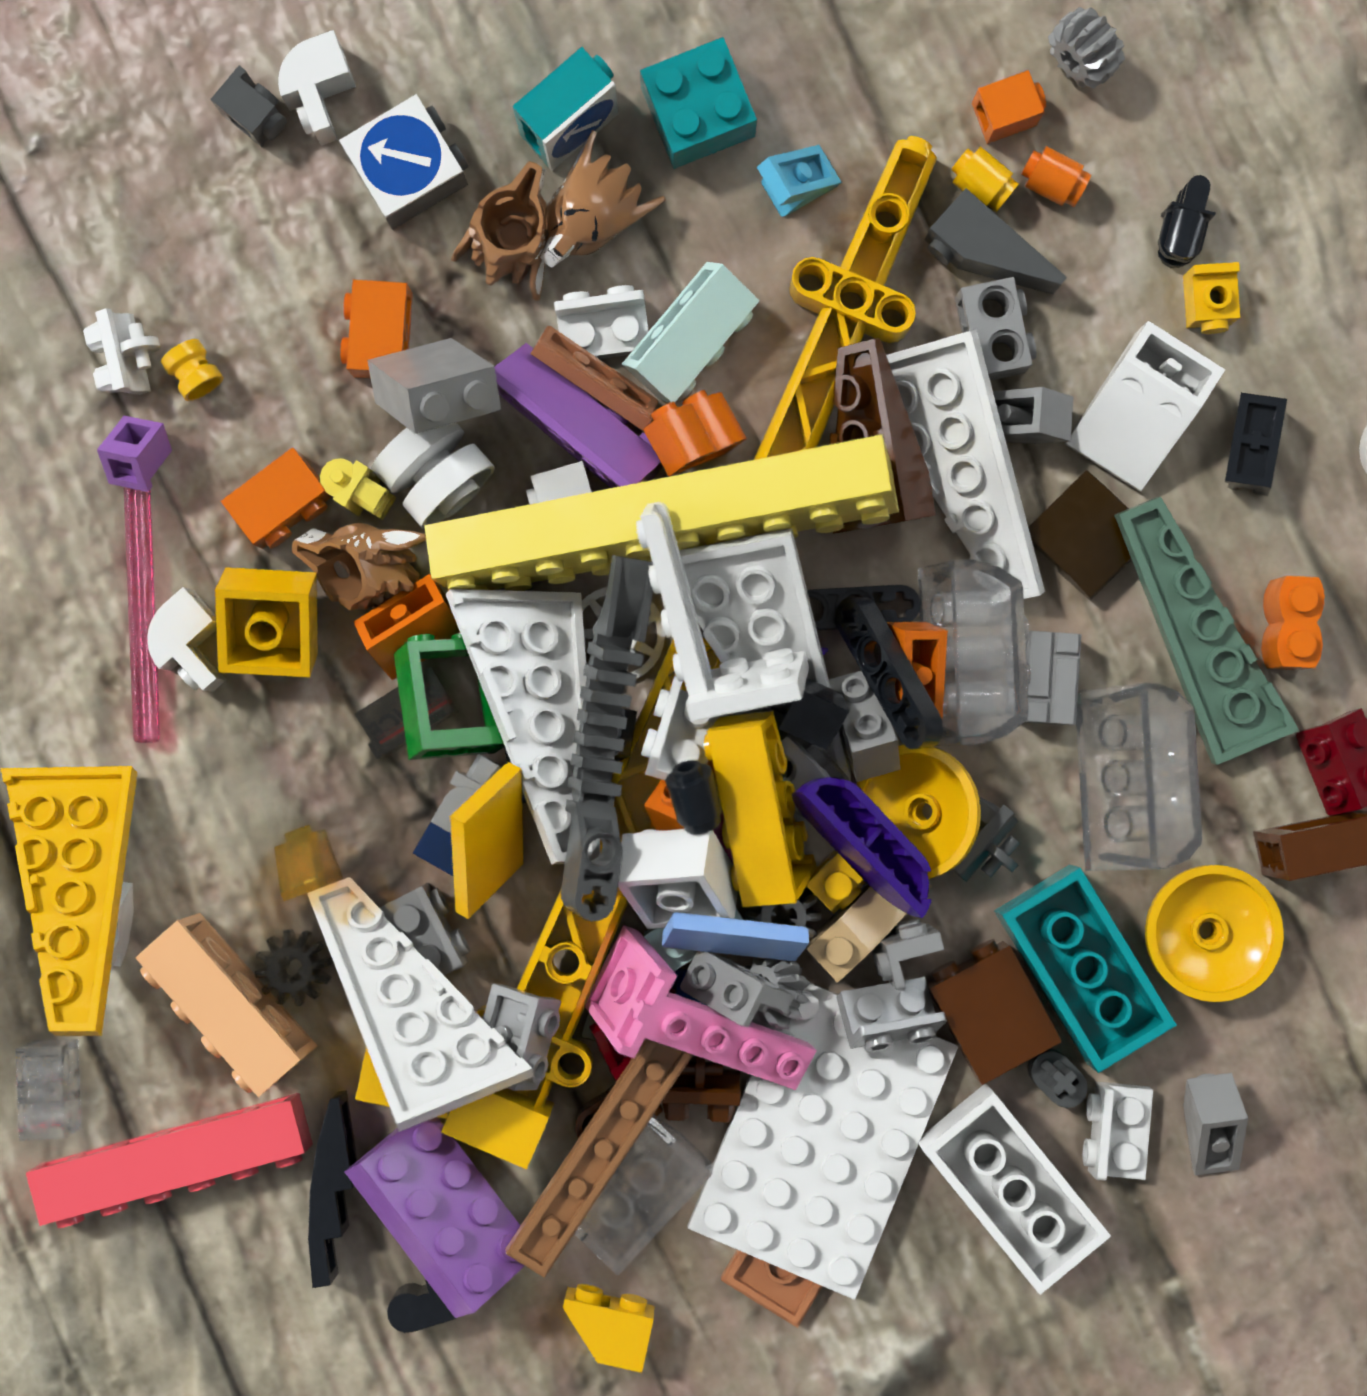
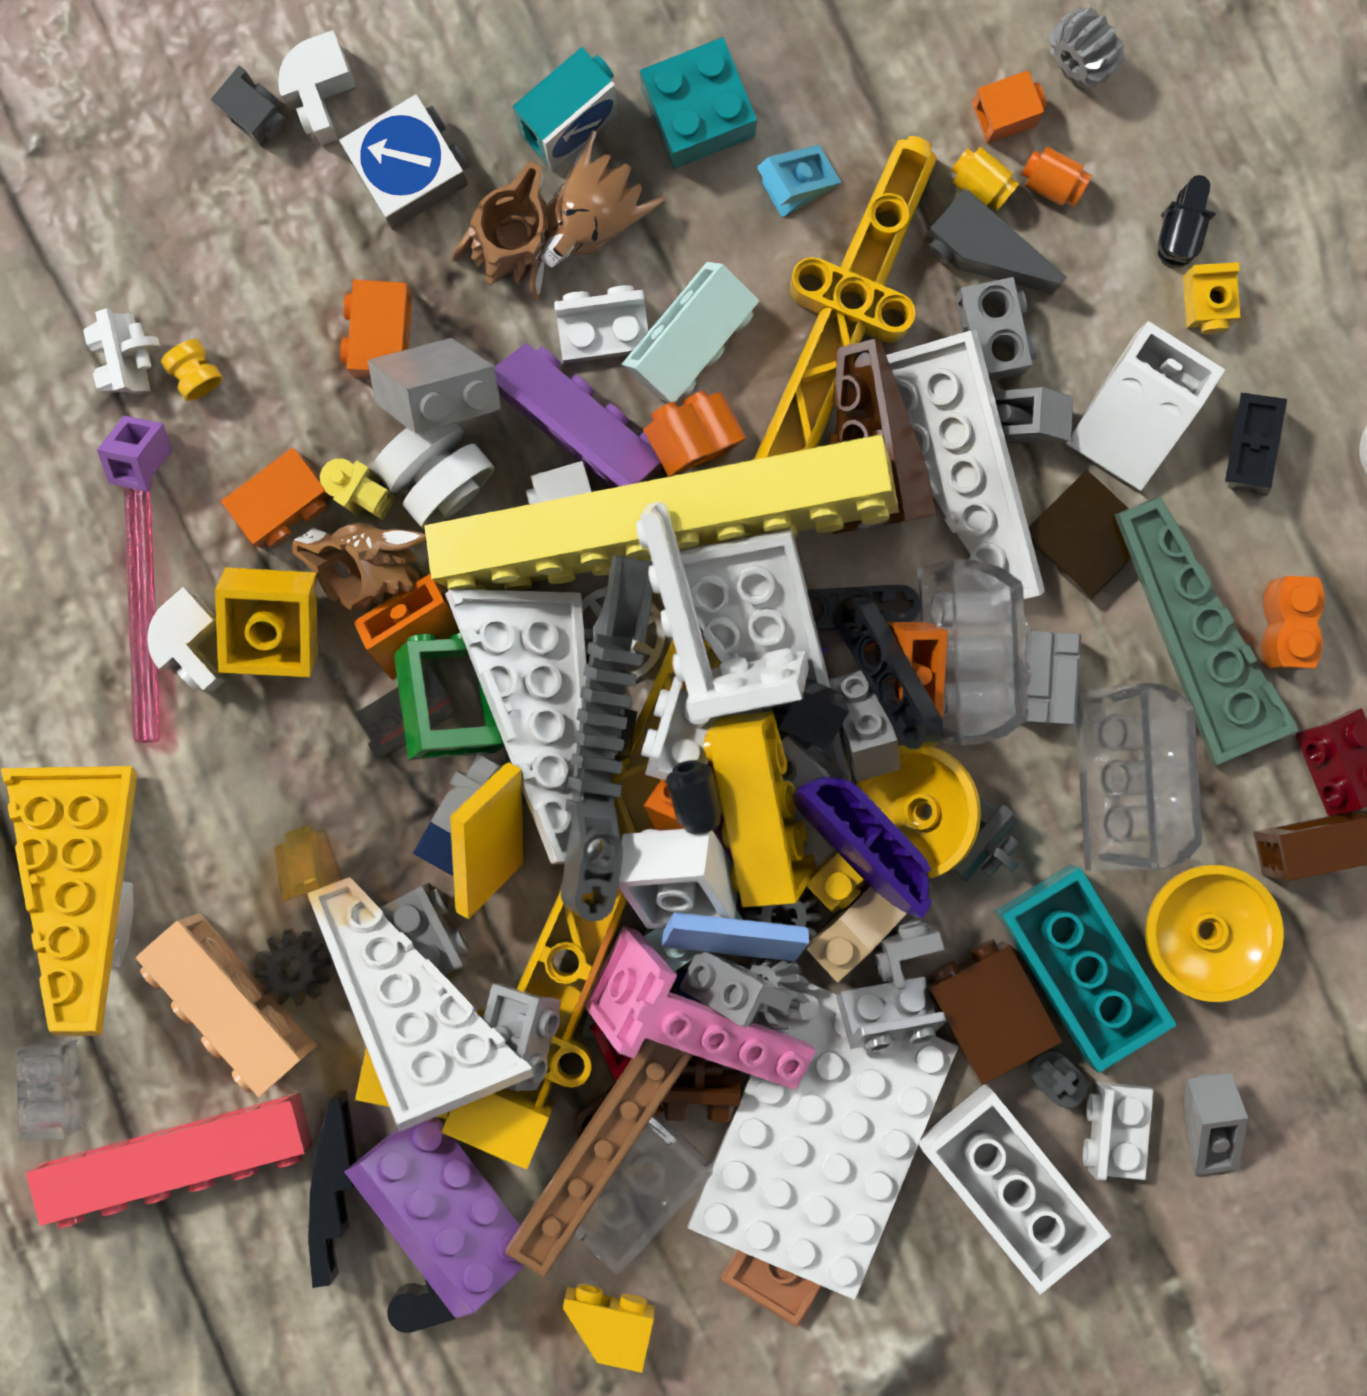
(595, 377): nougat tile -> none

